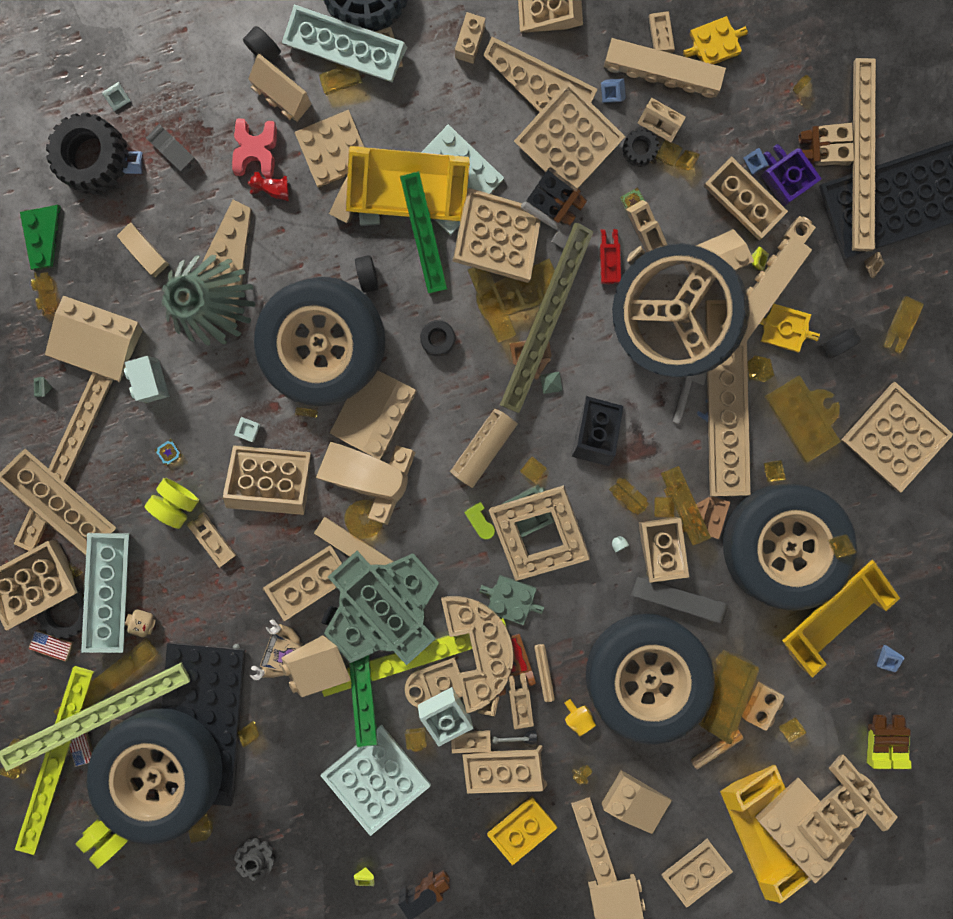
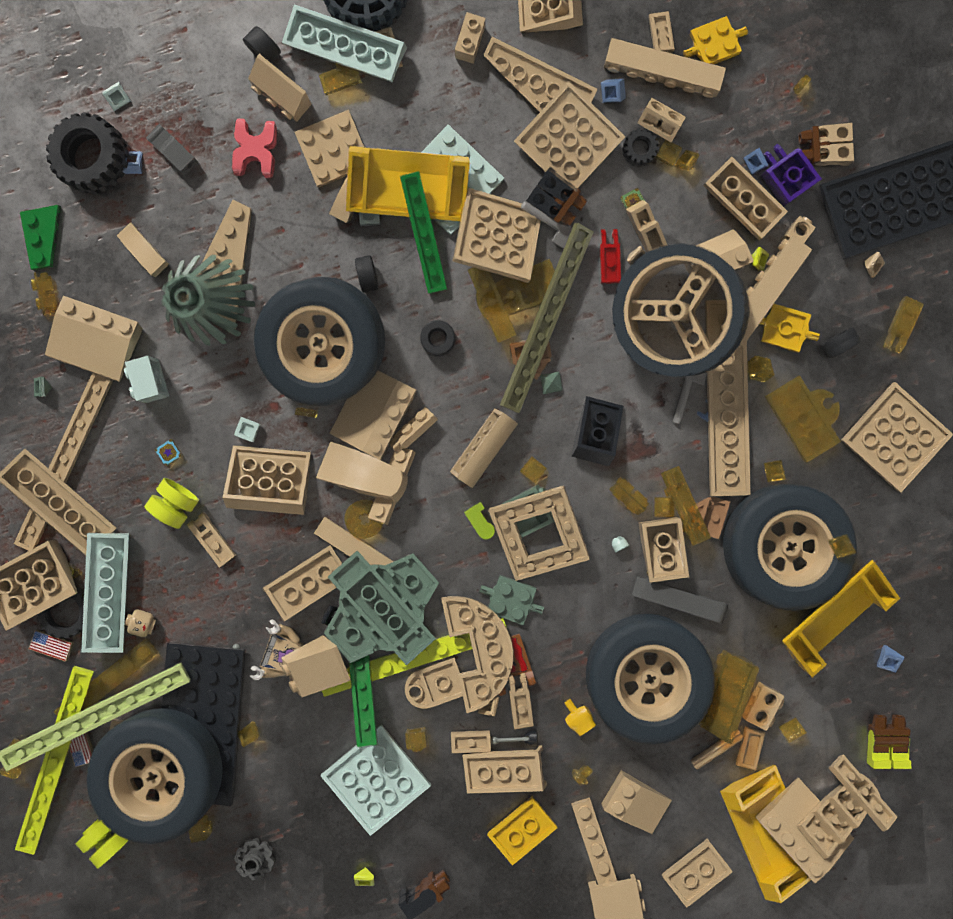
(273, 187): red animal -> none
(412, 430): none -> tan hinge
(445, 716): light aqua brick -> none
(544, 673): tan axle -> none
(750, 748): none -> tan tile
(864, 155): tan plate -> none

